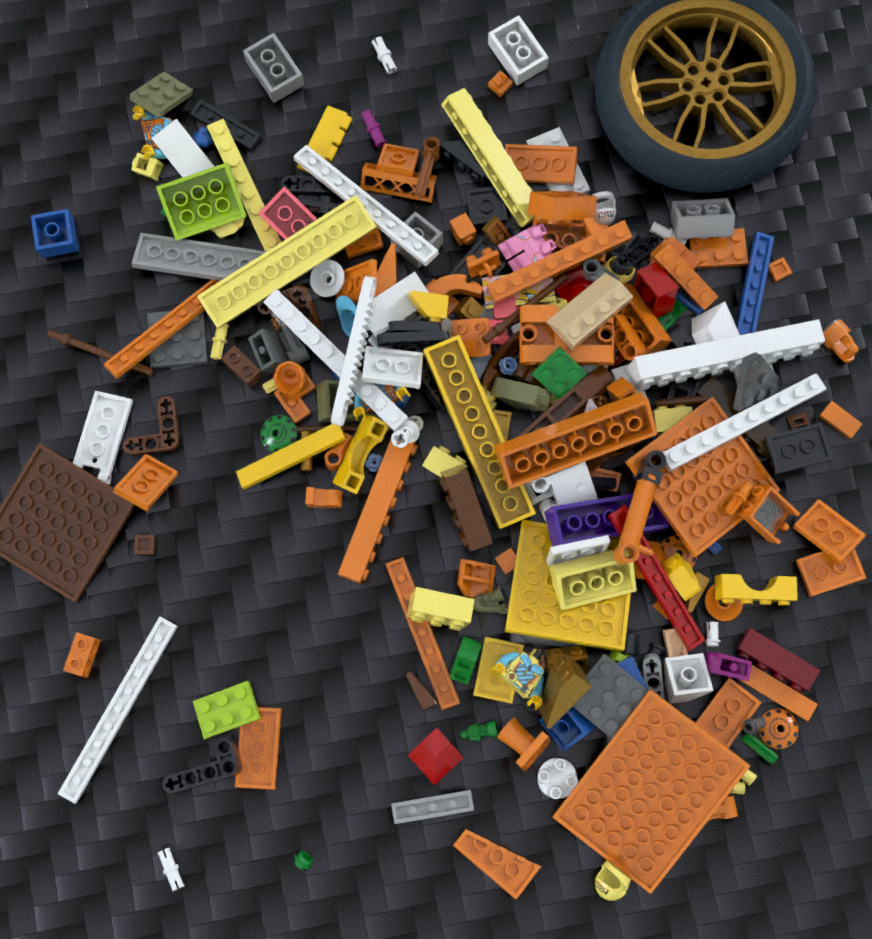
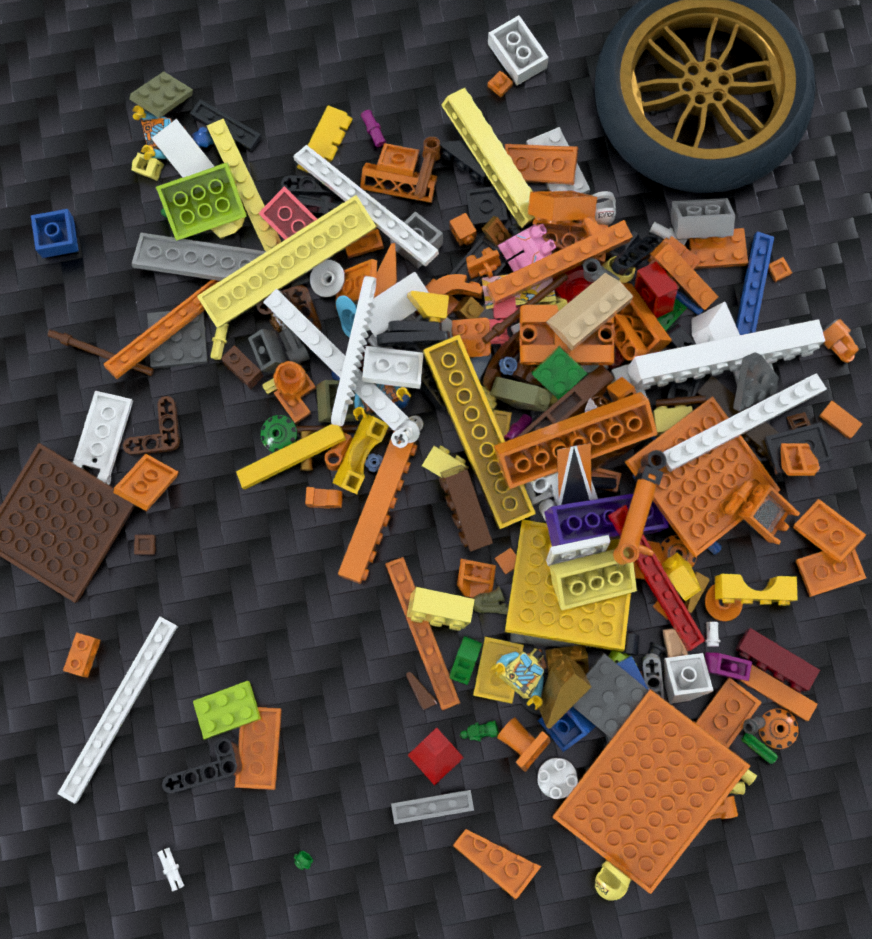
(273, 67): light grey brick -> none
(384, 55): white pin -> none
(518, 427): none -> magenta pin
(574, 474): none -> sticker
(798, 459): none -> orange slope

